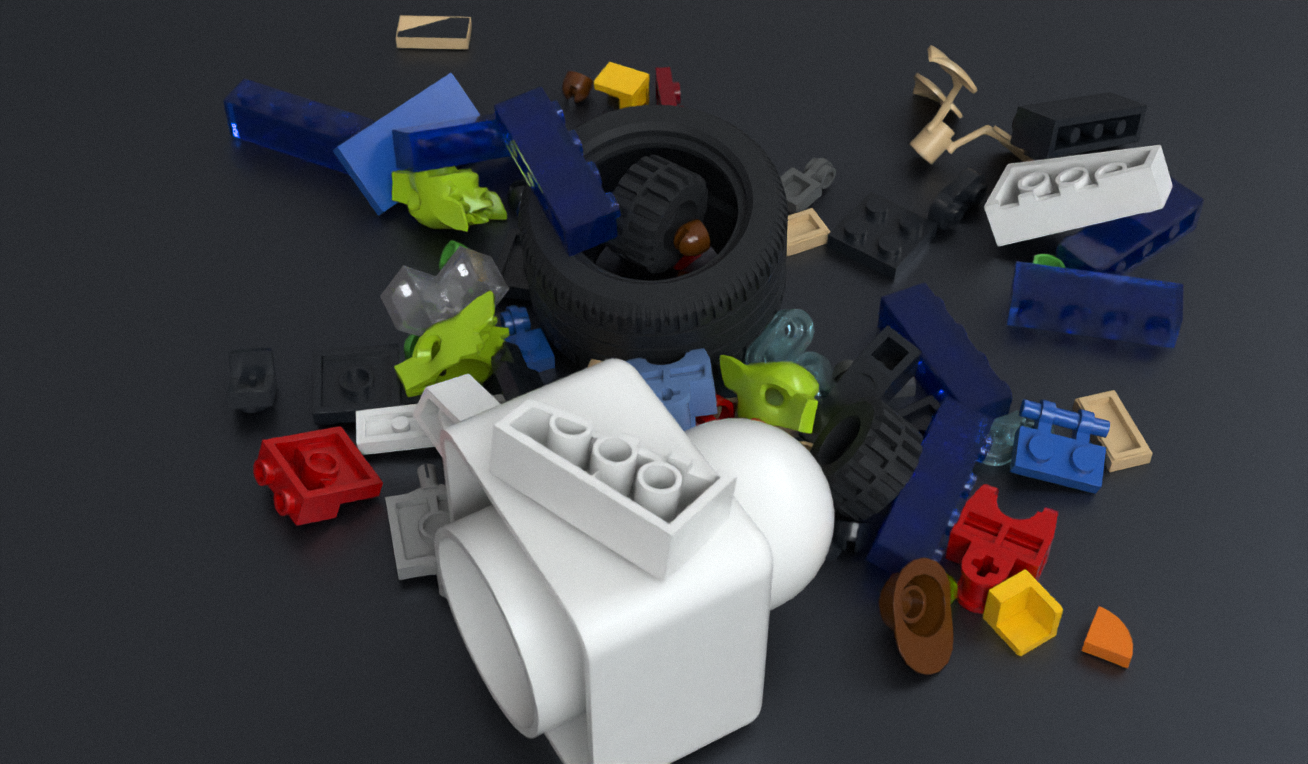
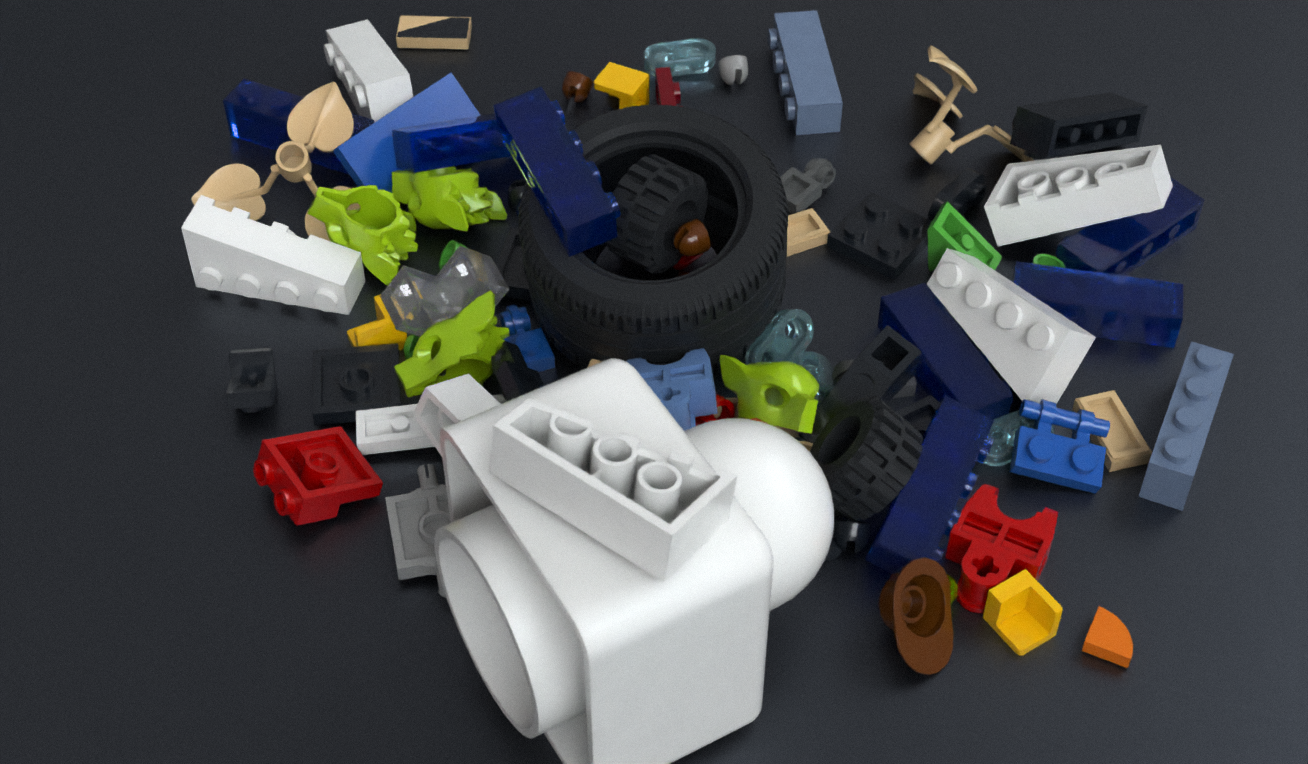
(269, 261): none -> white wedge
(316, 121): none -> tan plant
(367, 69): none -> white wedge
(375, 229): none -> lime piece
(379, 331): none -> yellow panel
(681, 56): none -> clear light blue plate
(733, 68): none -> light grey hinge
(805, 73): none -> sand blue brick
(954, 232): none -> bright green slope
(1015, 331): none -> white wedge
(1186, 426): none -> sand blue brick

